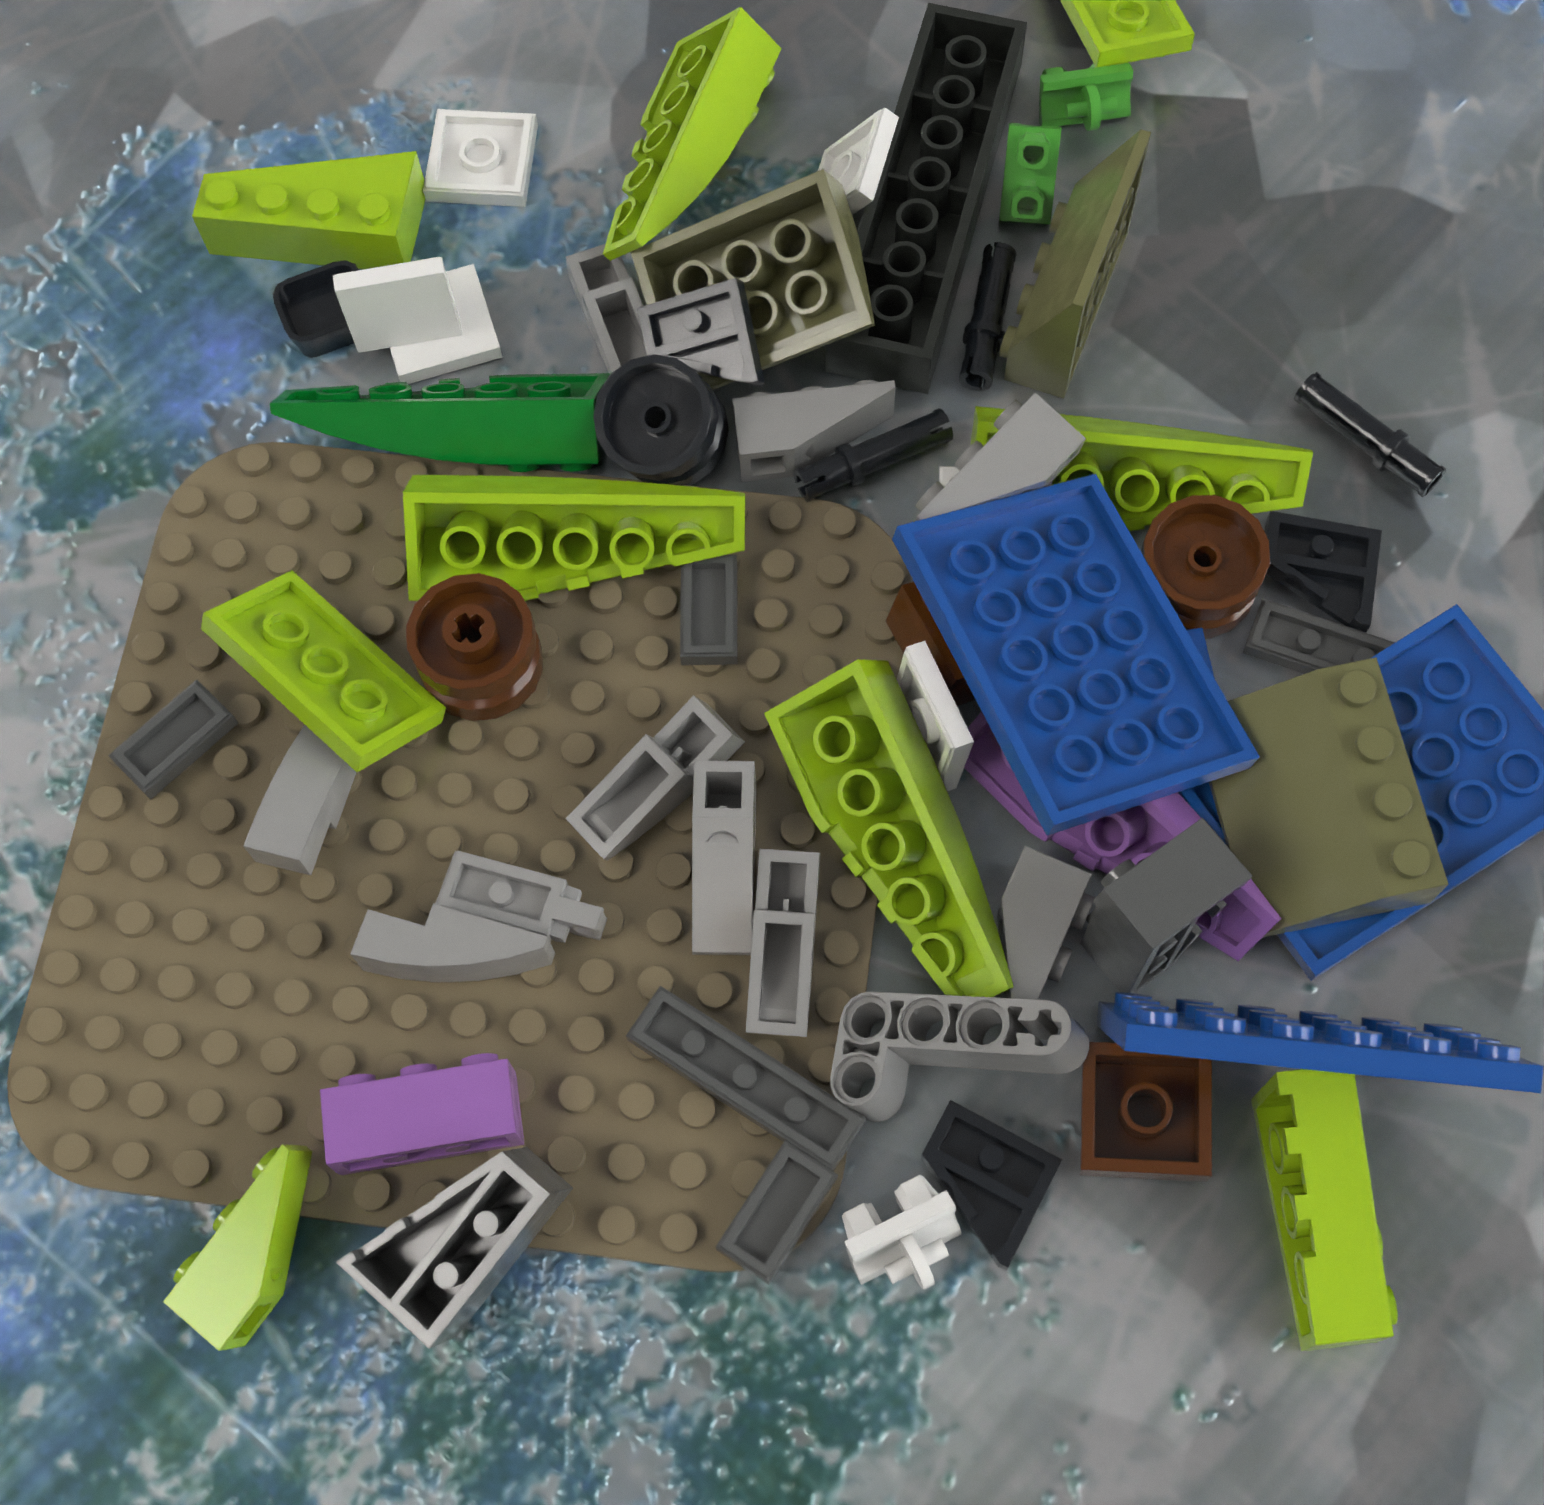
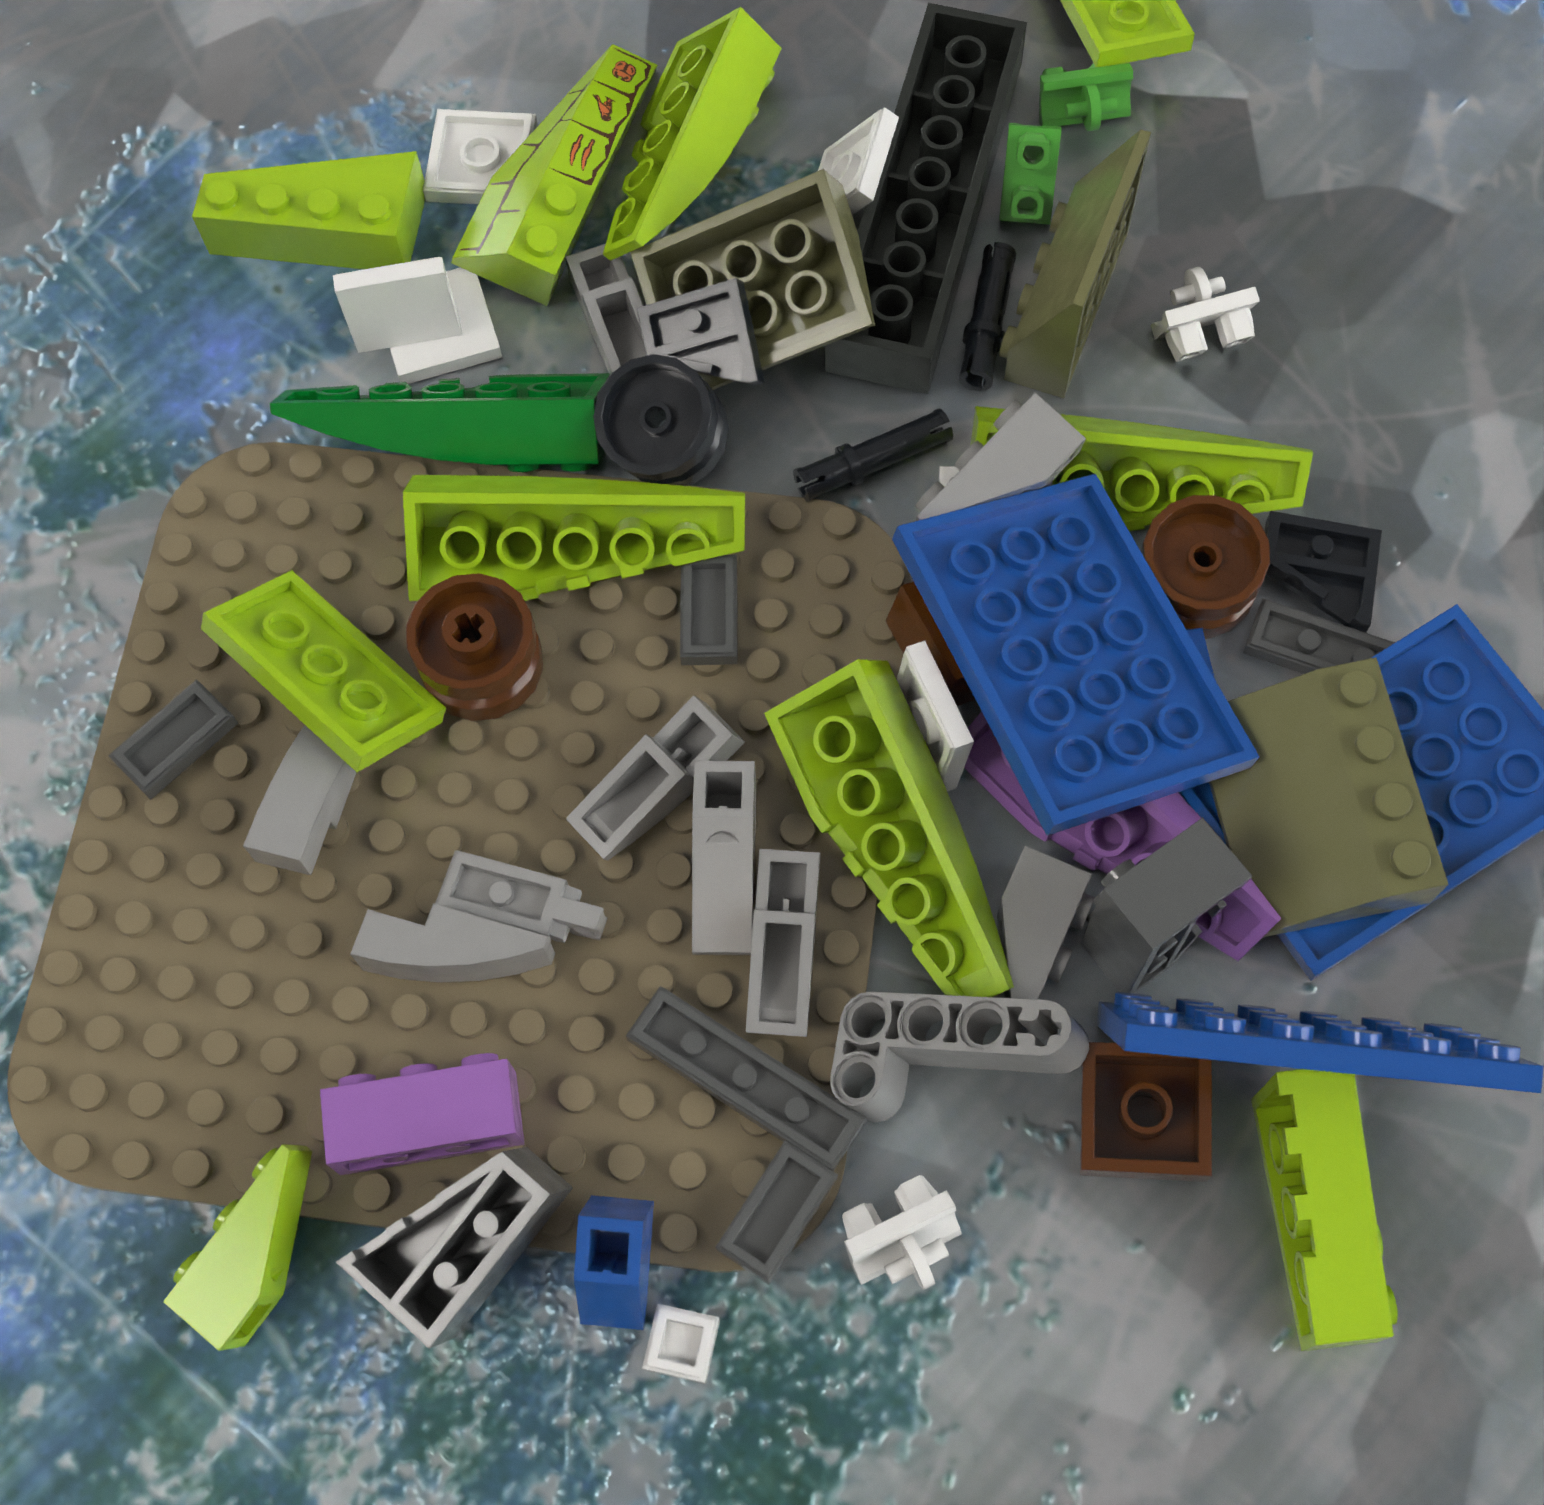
(312, 309): black piece -> none
(553, 180): none -> lime wedge
(613, 1261): none -> blue slope
(681, 1343): none -> white tile
(805, 425): light grey slope -> none
(990, 1177): black wing -> none
(1228, 312): none -> white hips
(1376, 439): black pin -> none

